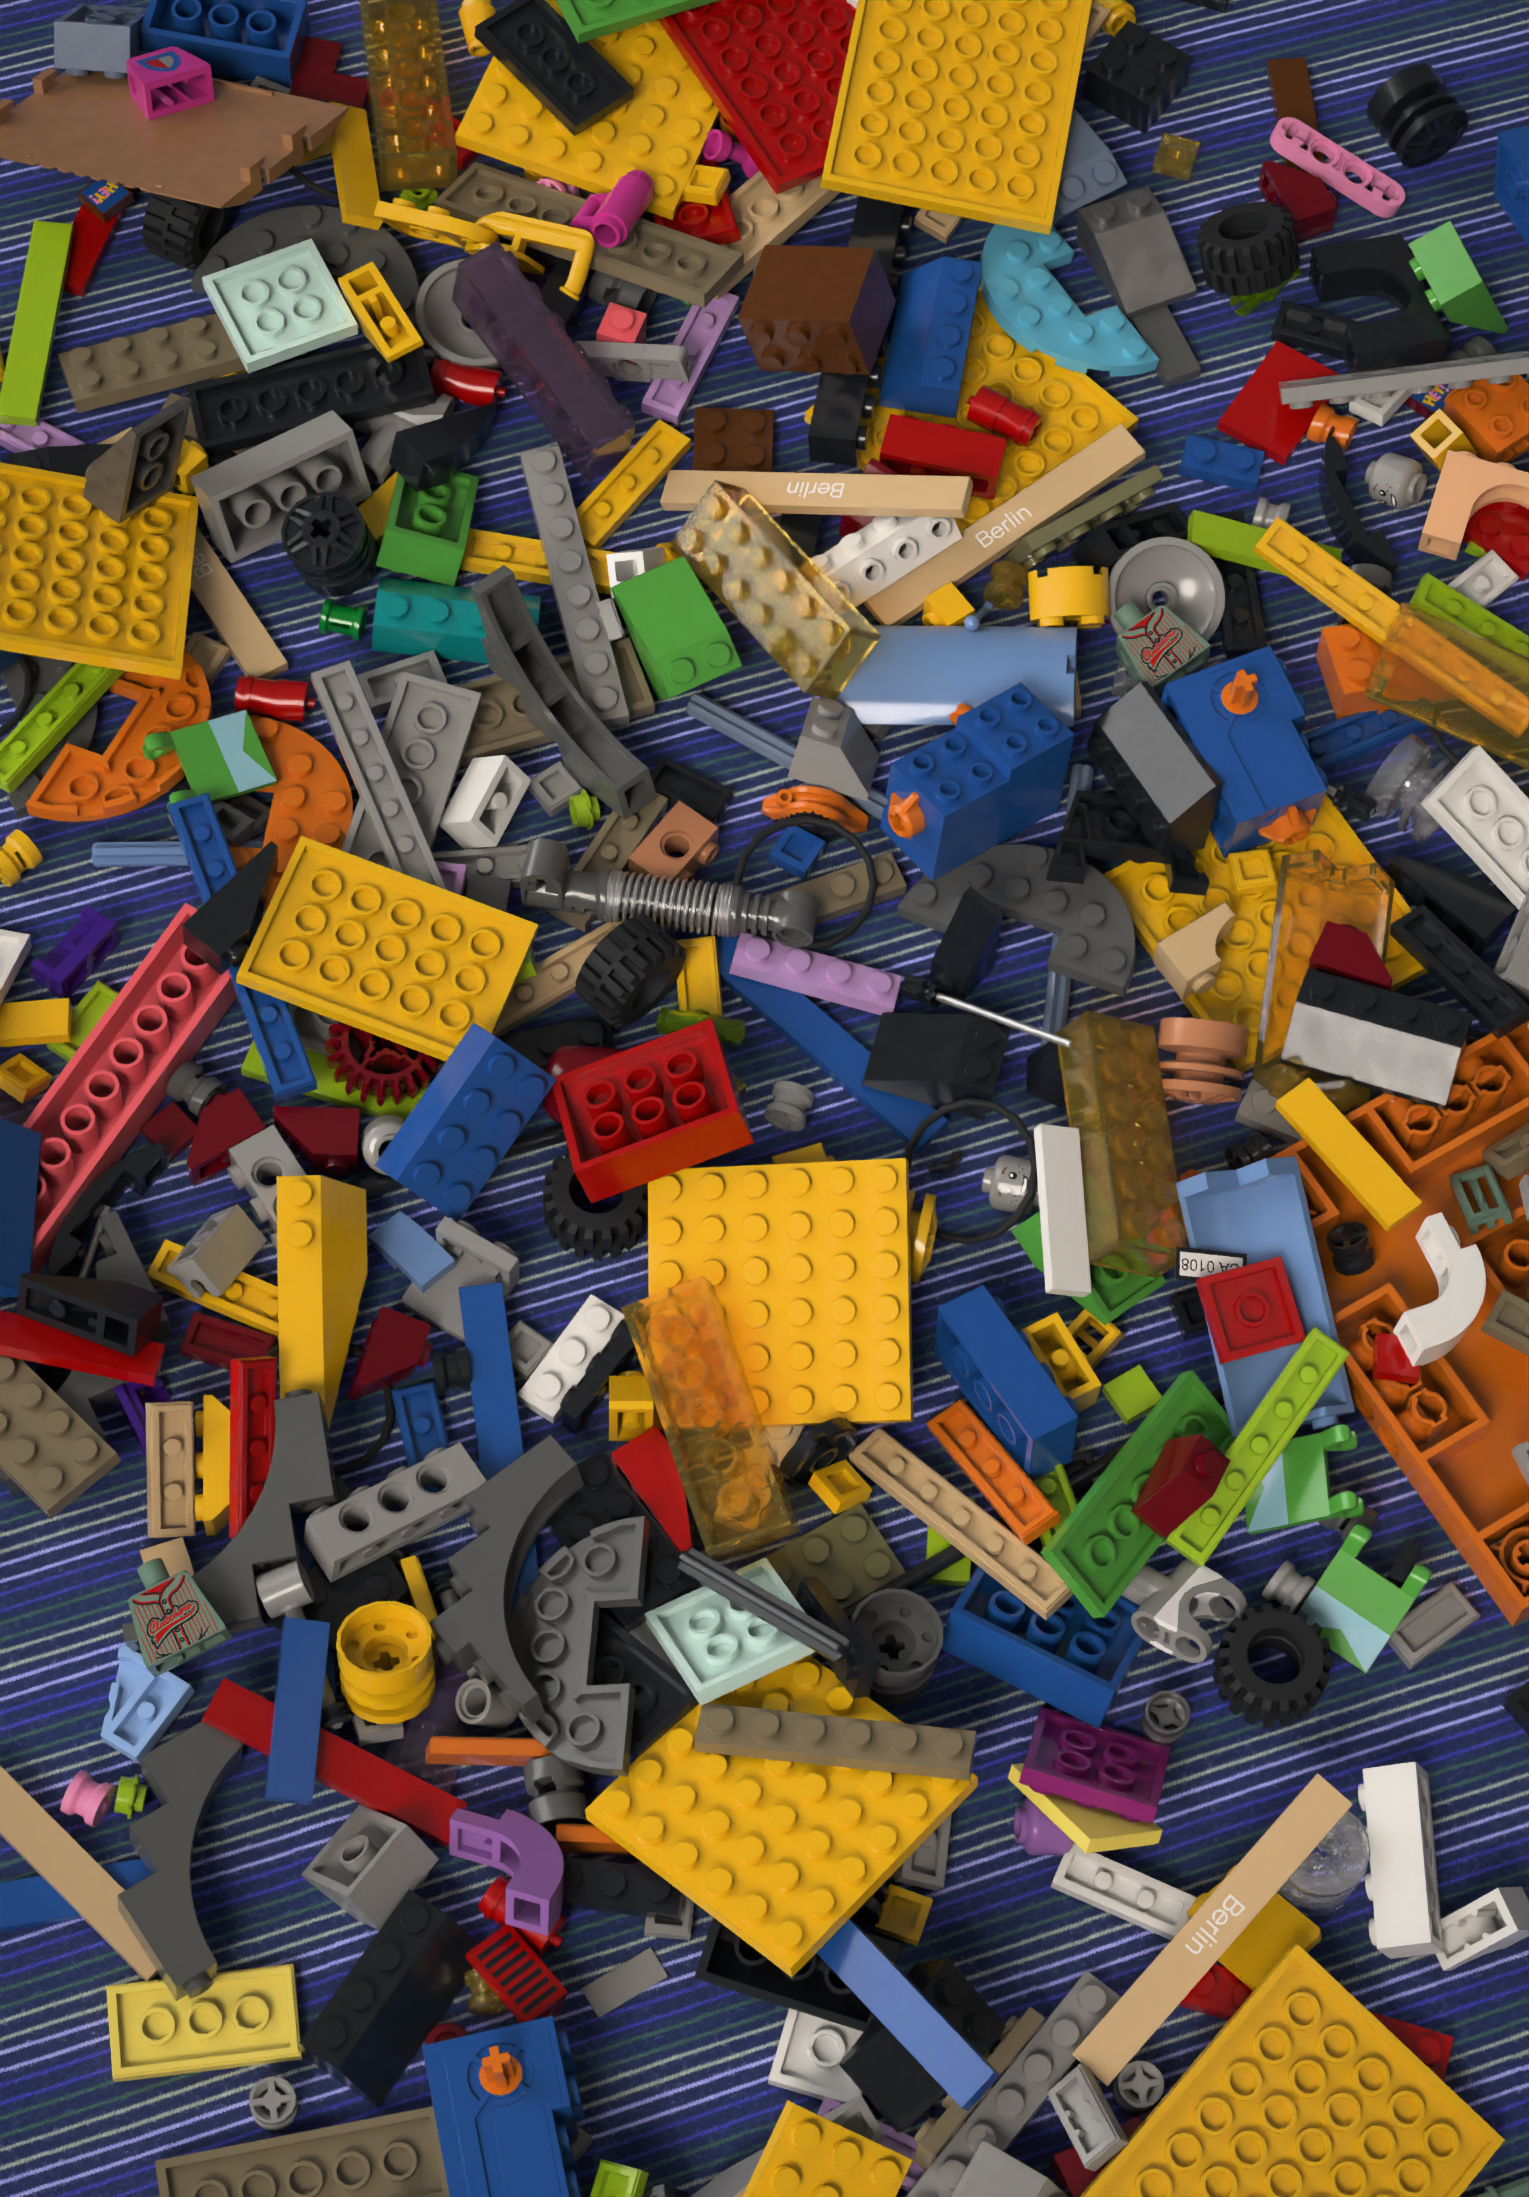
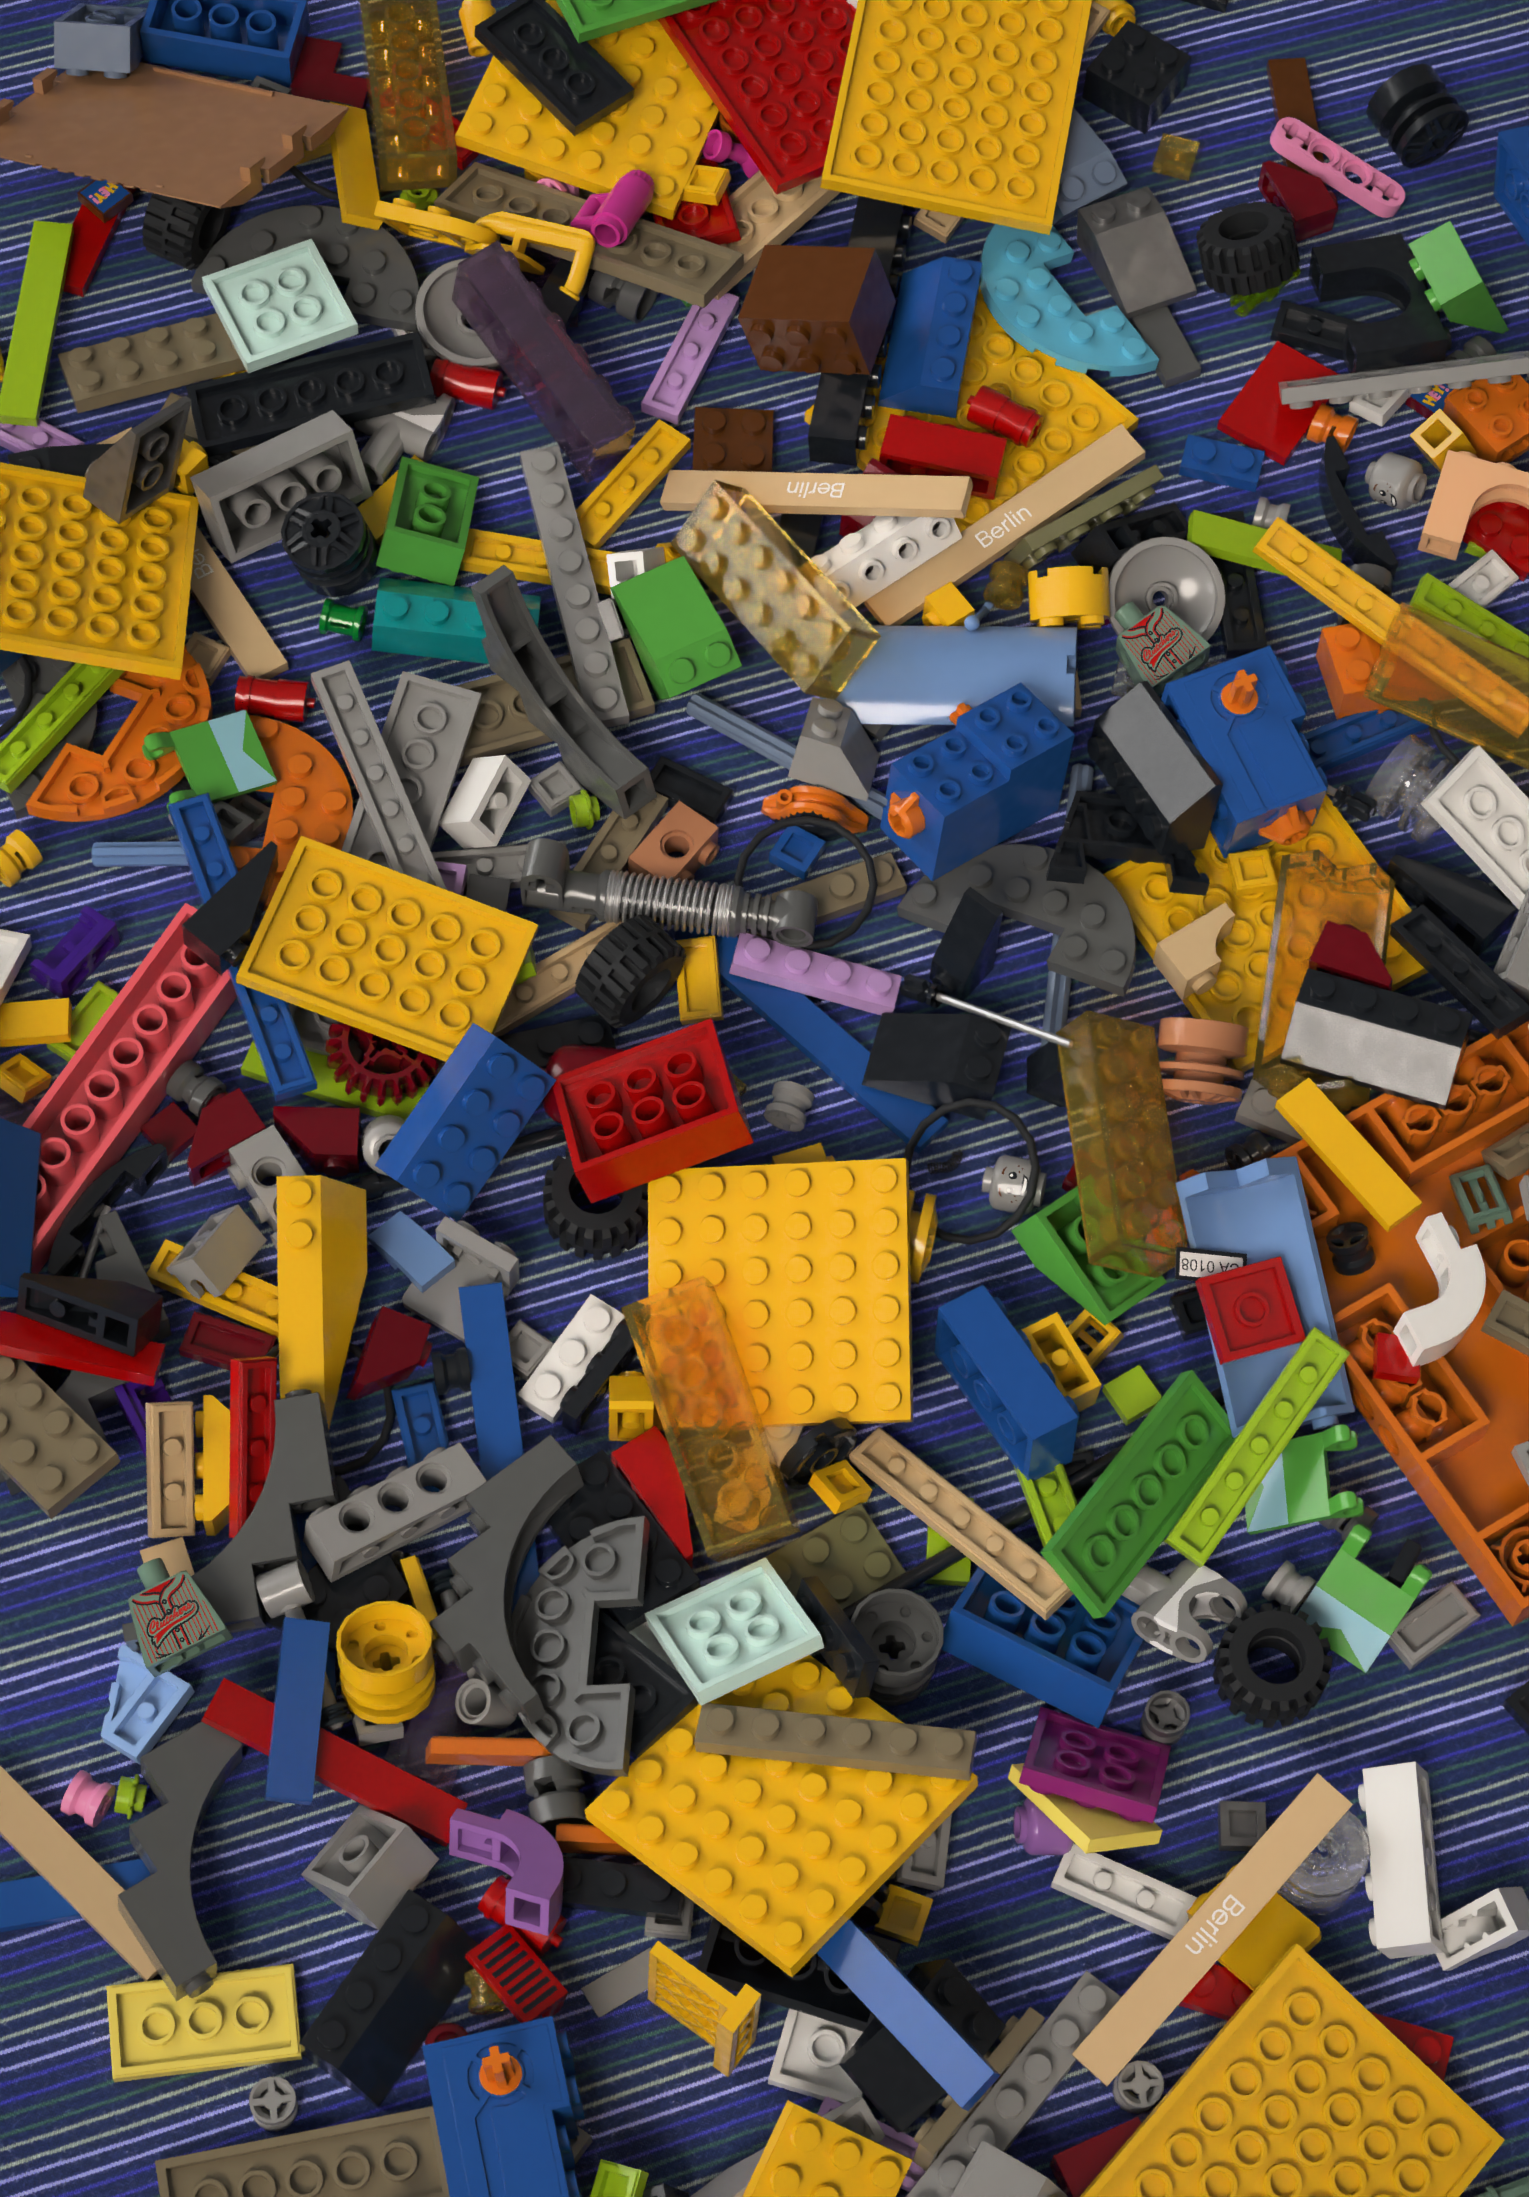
(168, 81): dark pink torso -> none
(379, 312): yellow slope -> none
(381, 683): light grey plate -> none
(440, 448): black slope -> none
(622, 326): coral brick -> none
(653, 361): light grey piece -> none
(704, 2006): none -> yellow fence
(728, 1029): clear neon green pin -> none
(765, 1605): black axle -> none
(993, 1472): orange tile -> none
(1062, 1210): white tile -> none
(1087, 2117): light grey plate -> none
(1179, 1483): dark red slope -> none
(1240, 1824): none -> flat silver plate

